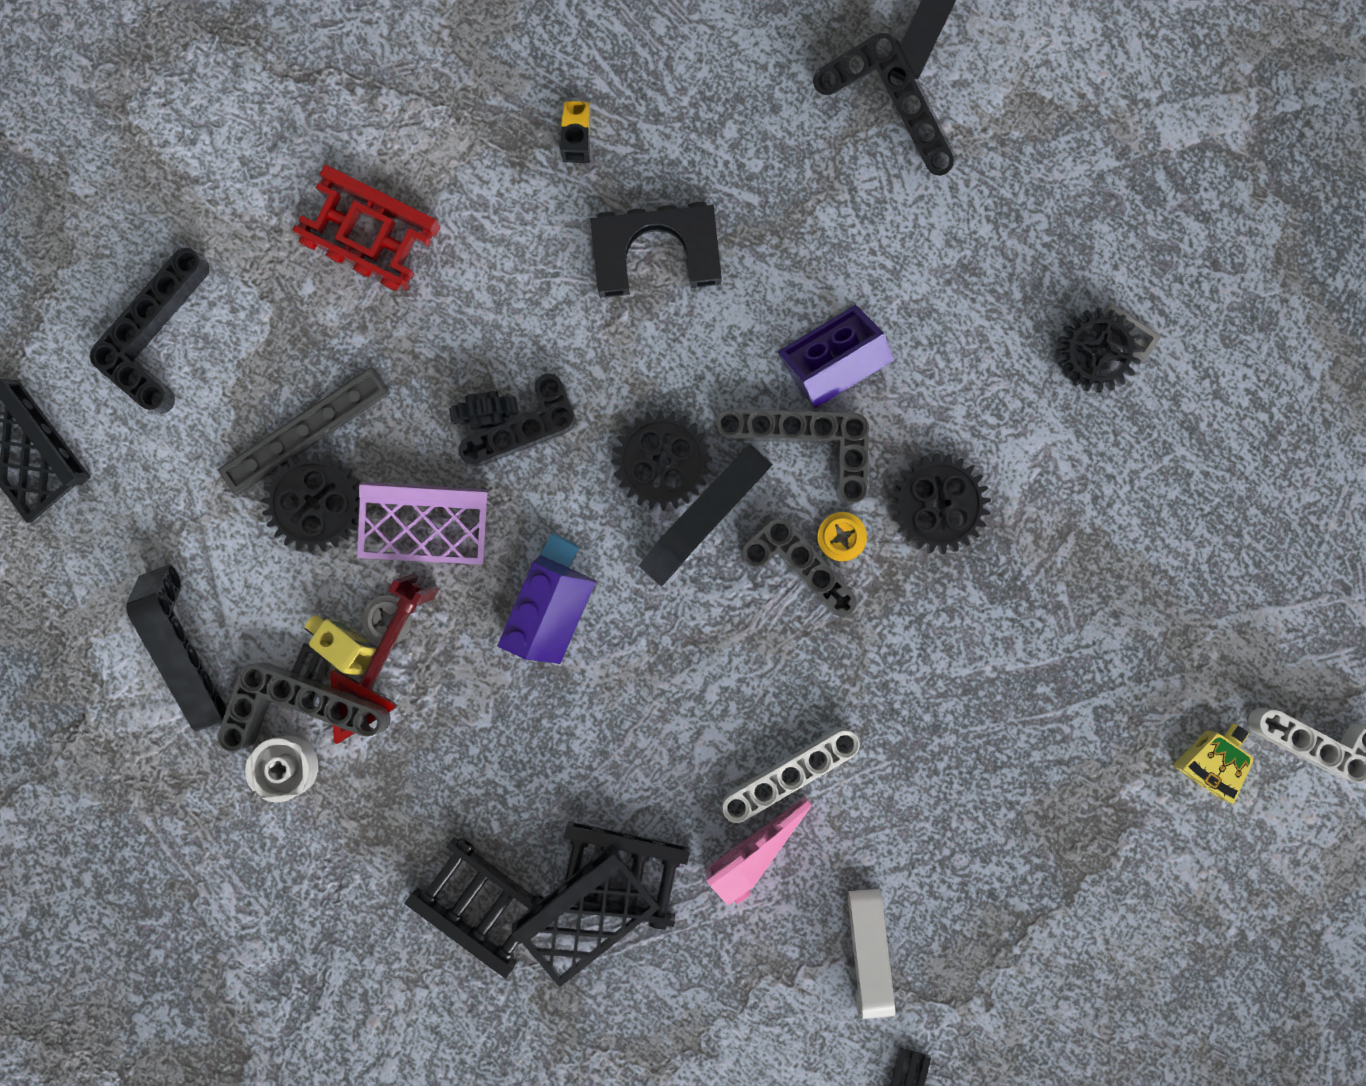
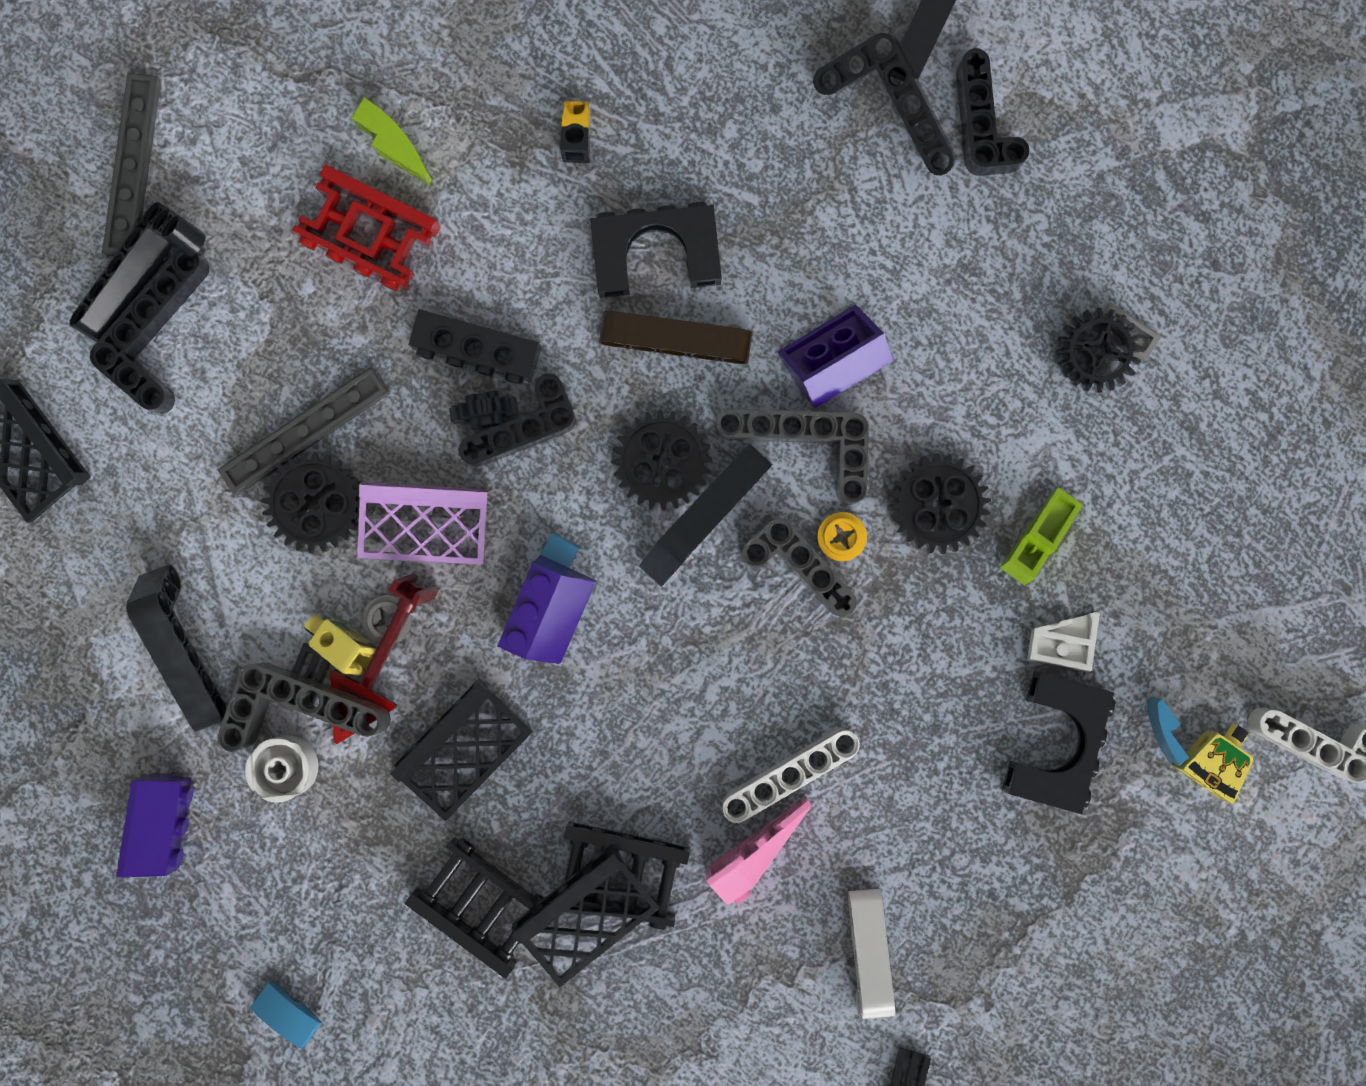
(131, 159): none -> dark grey tile
(133, 267): none -> black beam
(154, 825): none -> dark purple slope
(286, 1017): none -> dark azure slope
(390, 140): none -> lime slope
(431, 326): none -> black brick
(438, 735): none -> black fence
(675, 337): none -> dark brown beam
(984, 113): none -> black beam
(1041, 536): none -> lime slope
(1066, 643): none -> white wing
(1069, 784): none -> black arch
(1162, 724): none -> dark azure slope

